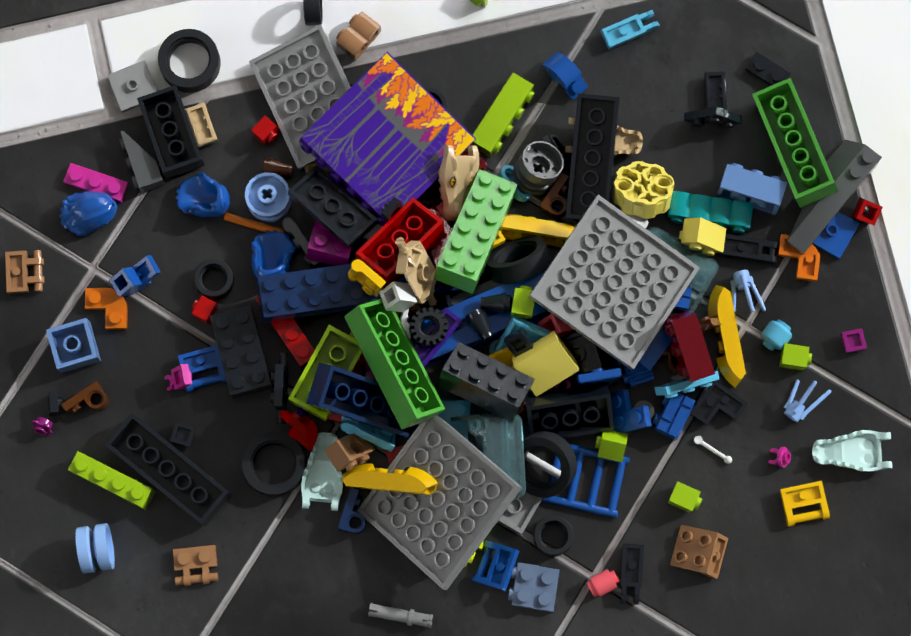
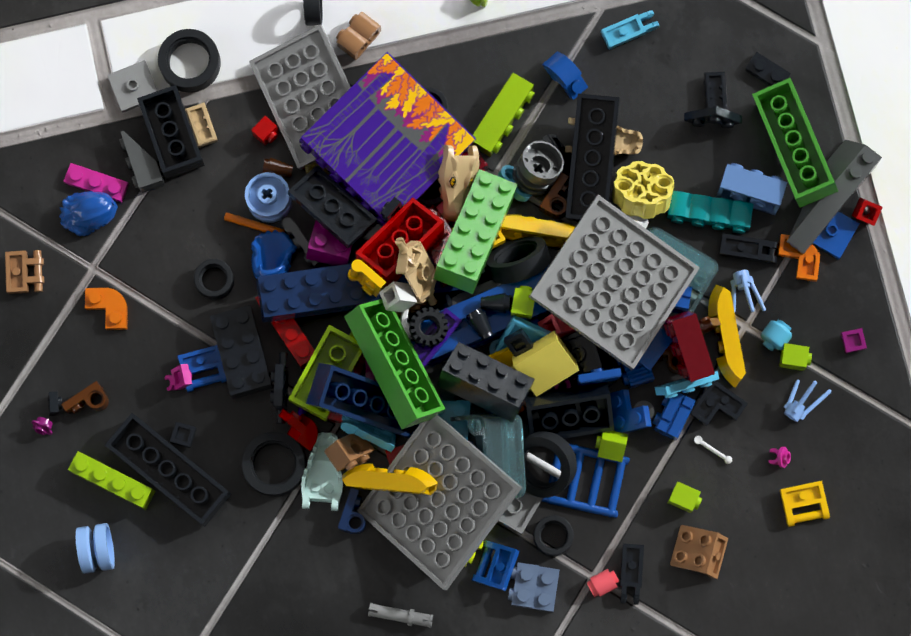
(73, 345): medium blue brick -> none
(135, 278): blue brick -> none
(195, 558): medium nougat plate -> none
(202, 196): blue piece -> none
(203, 309): red plate -> none
(703, 236): light yellow brick -> none
(857, 451): light aqua animal -> none

